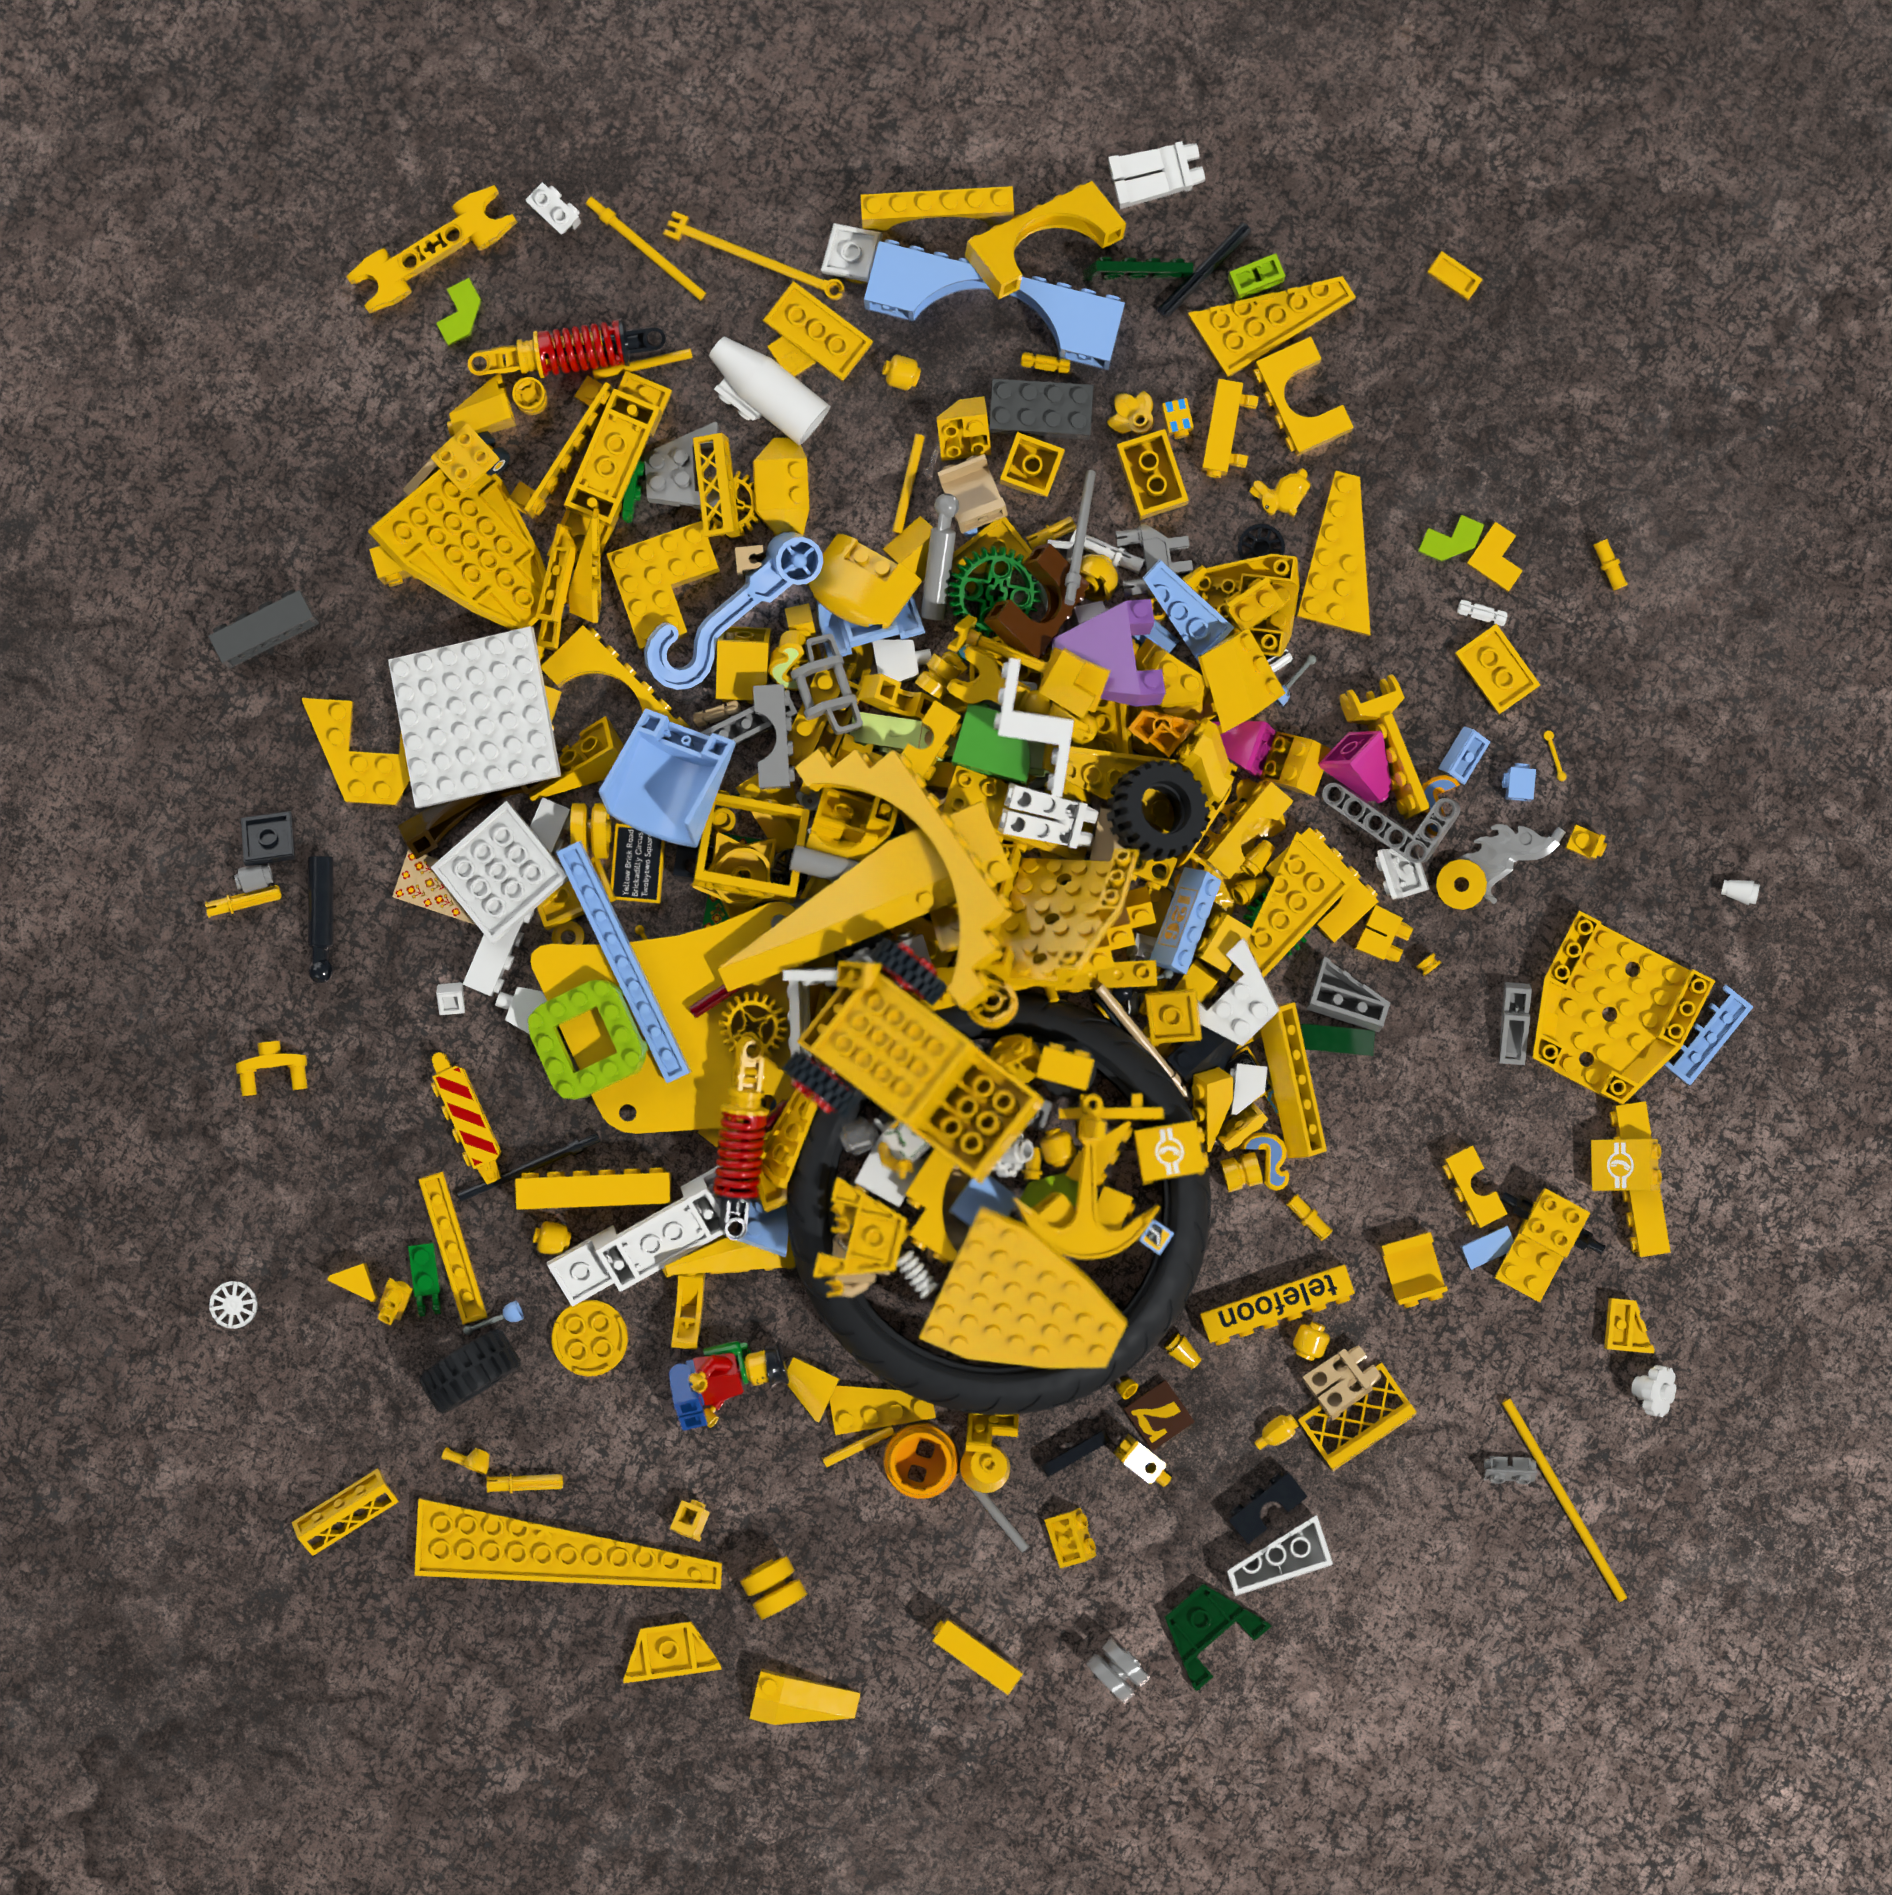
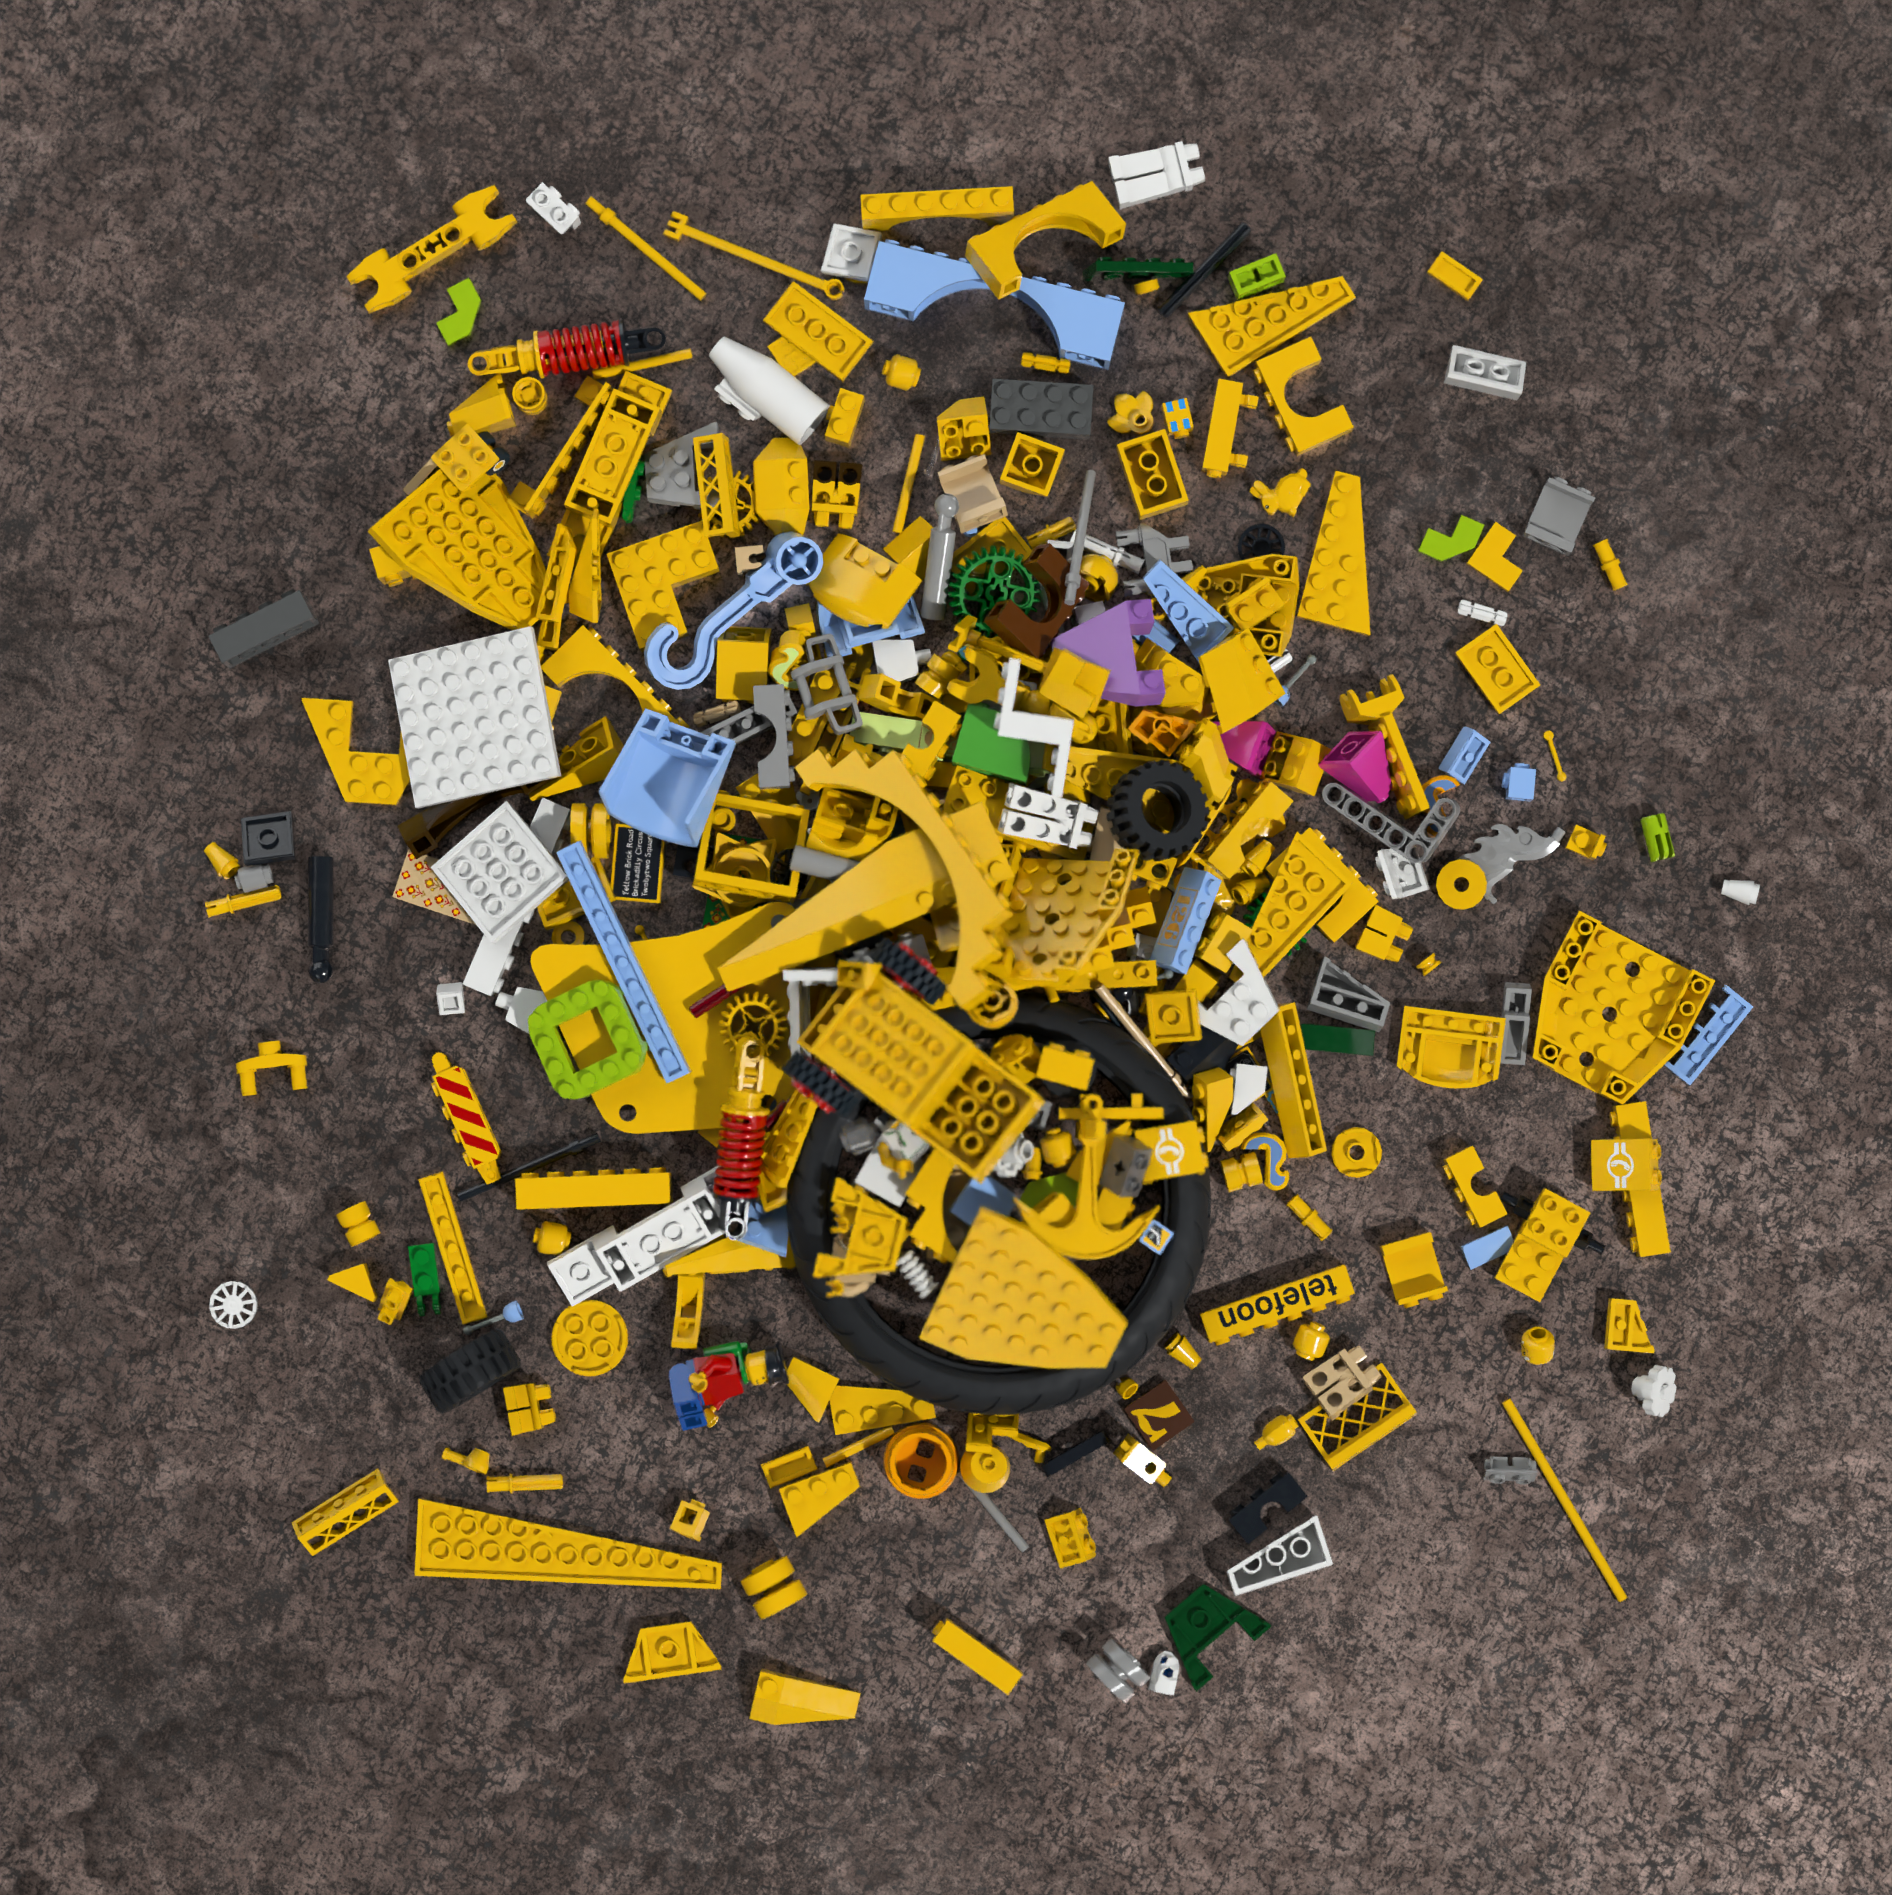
(222, 861): none -> yellow cone
(358, 1224): none -> yellow wheel
(531, 1418): none -> yellow hips
(789, 1467): none -> yellow tile
(818, 1494): none -> yellow wedge
(836, 500): none -> yellow hips
(844, 417): none -> yellow brick
(1031, 1442): none -> yellow bar
(1126, 1166): none -> flat silver brick
(1146, 287): none -> yellow tile
(1164, 1673): none -> white rock
(1342, 1158): none -> yellow tile
(1450, 1047): none -> yellow slope
(1485, 372): none -> white slope
(1537, 1345): none -> yellow head
(1558, 515): none -> light grey panel
(1657, 837): none -> lime arm

